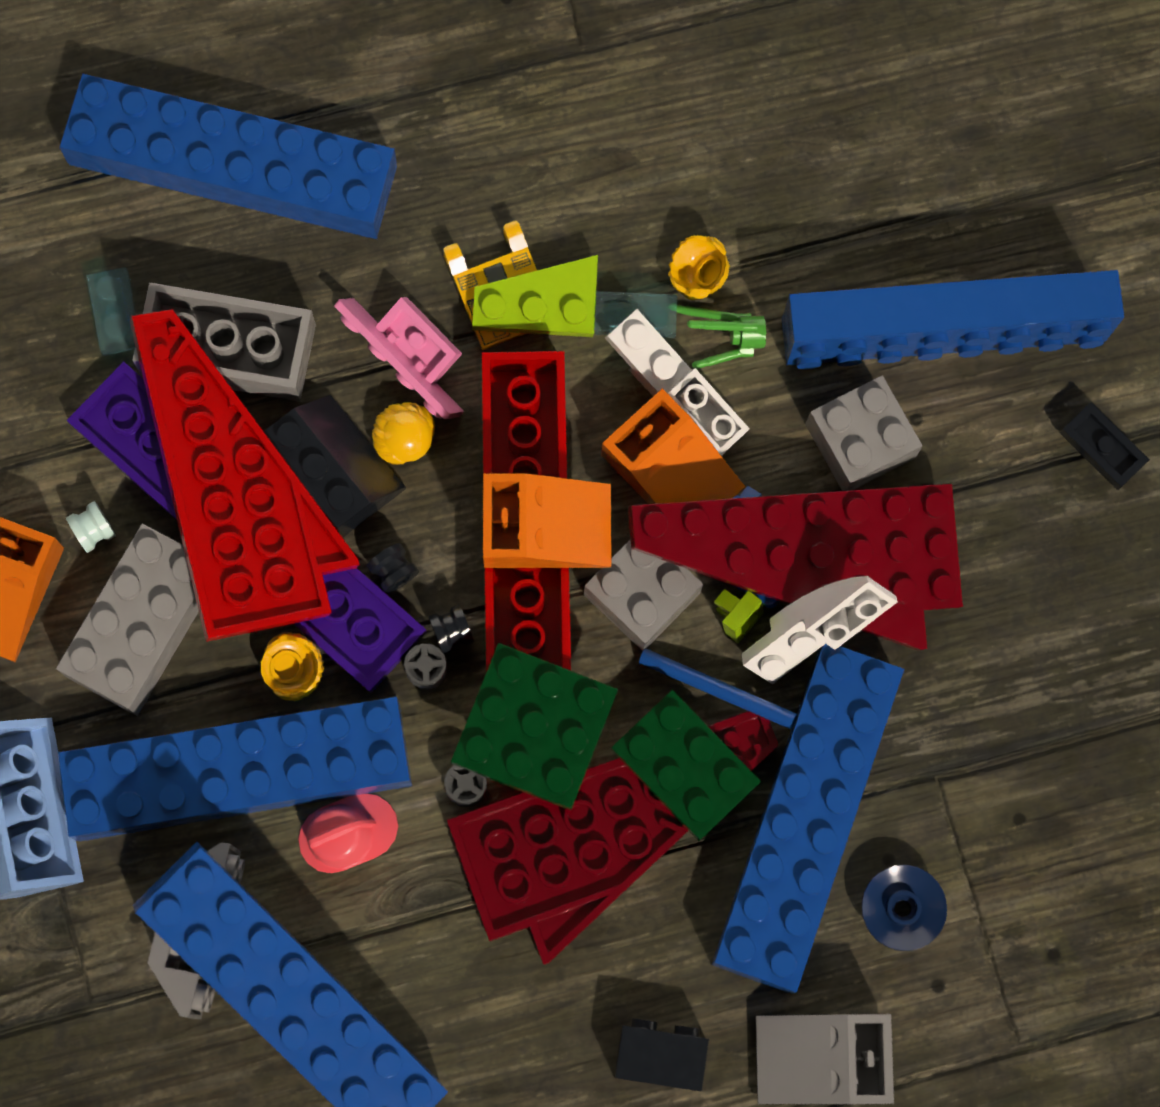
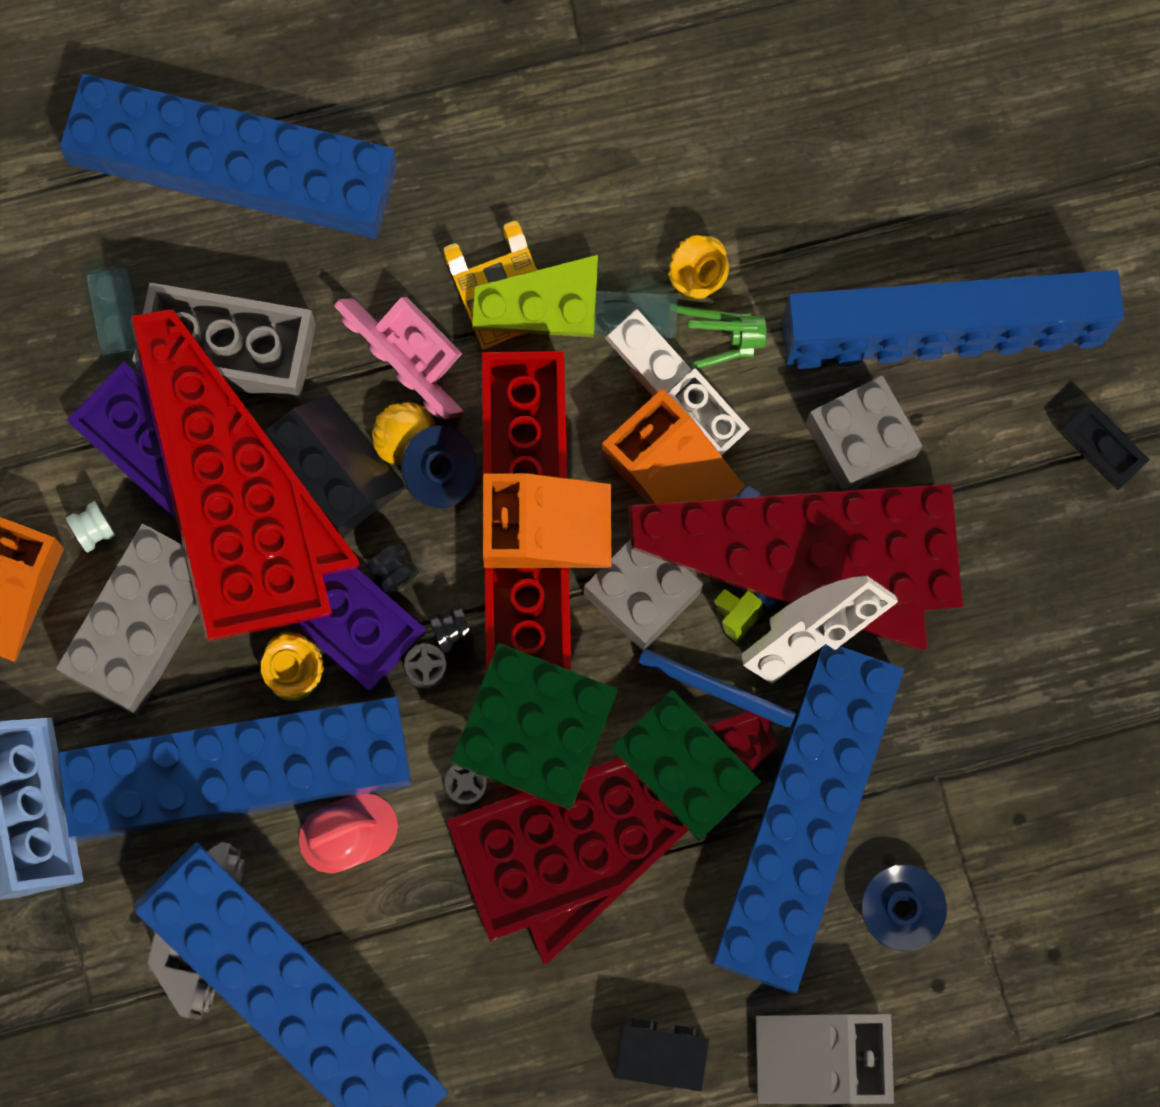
(455, 467): none -> dark blue dish

